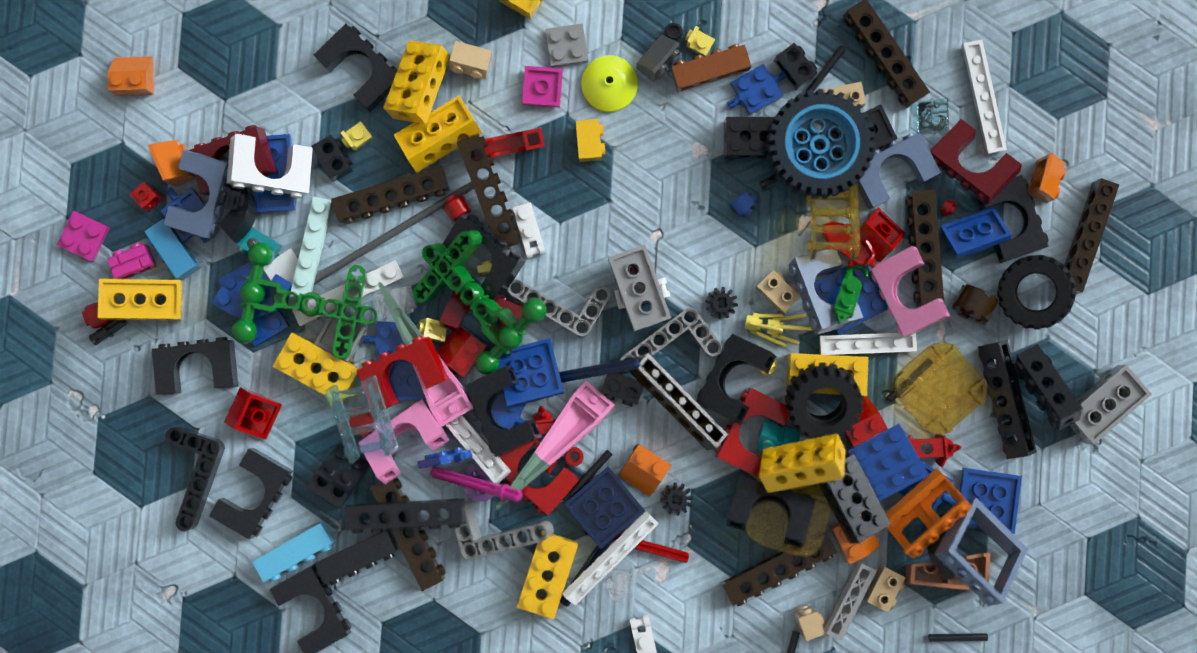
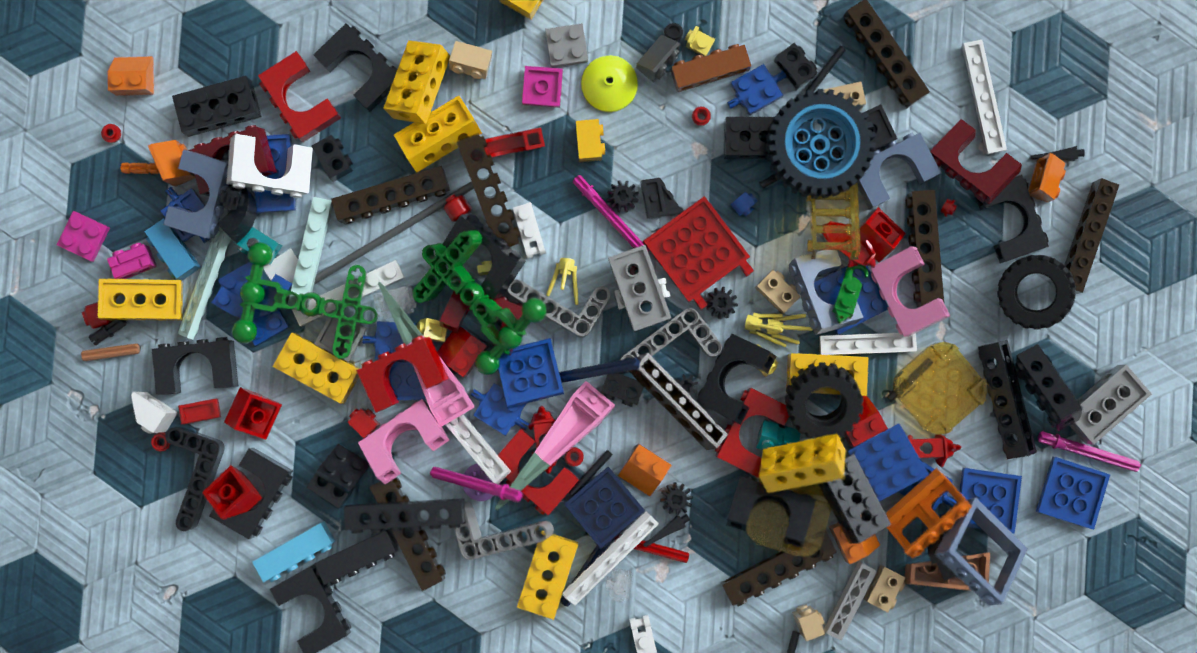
(110, 352): none -> nougat axle
(114, 137): none -> red plate
(139, 168): none -> orange axle
(146, 196): red brick -> none
(152, 413): none -> white slope
(155, 442): none -> red plate
(199, 411): none -> red tile
(204, 285): none -> light aqua plate
(208, 97): none -> black brick
(231, 493): none -> red slope
(277, 82): none -> red arch
(356, 136): light yellow bracket -> none
(380, 416): clear light blue fence -> none
(454, 455): blue plate -> none
(482, 394): black arch -> none
(566, 267): none -> light yellow plant
(607, 212): none -> dark pink axle
(619, 190): none -> black gear
(657, 199): none -> black wing
(674, 525): none -> black piece
(688, 381): none -> black gear
(697, 250): none -> red plate
(701, 110): none -> red plate
(933, 116): clear light blue piece -> none
(958, 637): black bar -> none
(975, 232): blue plate -> none
(975, 304): dark brown brick -> none
(1069, 154): none -> black piece
(1073, 493): none -> blue plate
(1088, 451): none -> dark pink axle

